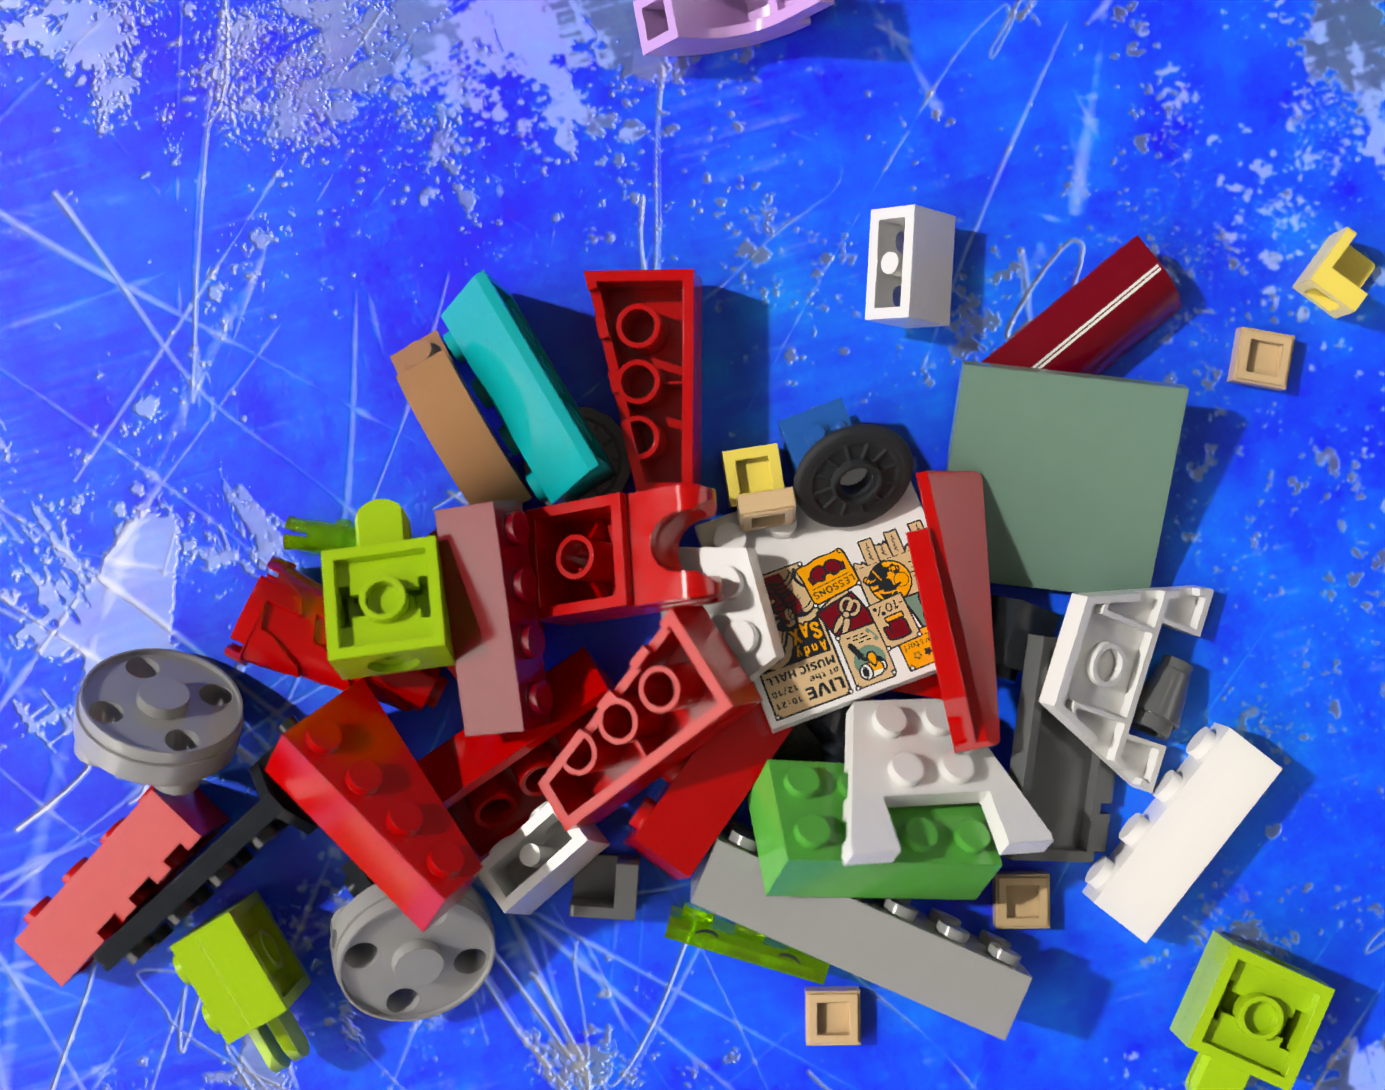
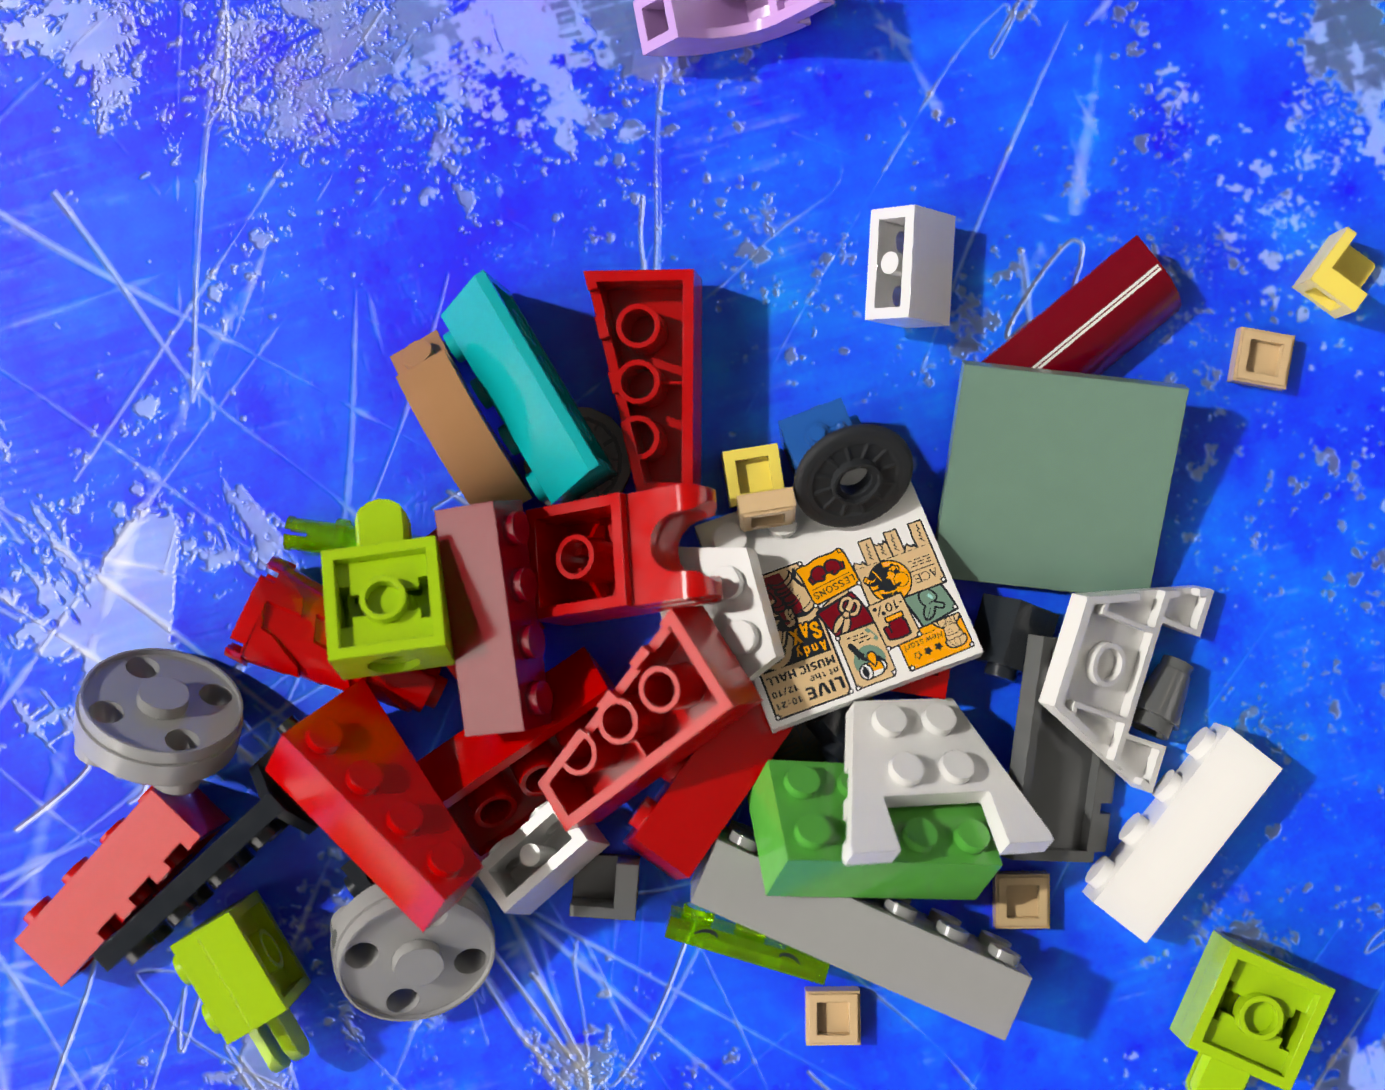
(956, 602): red wedge -> none

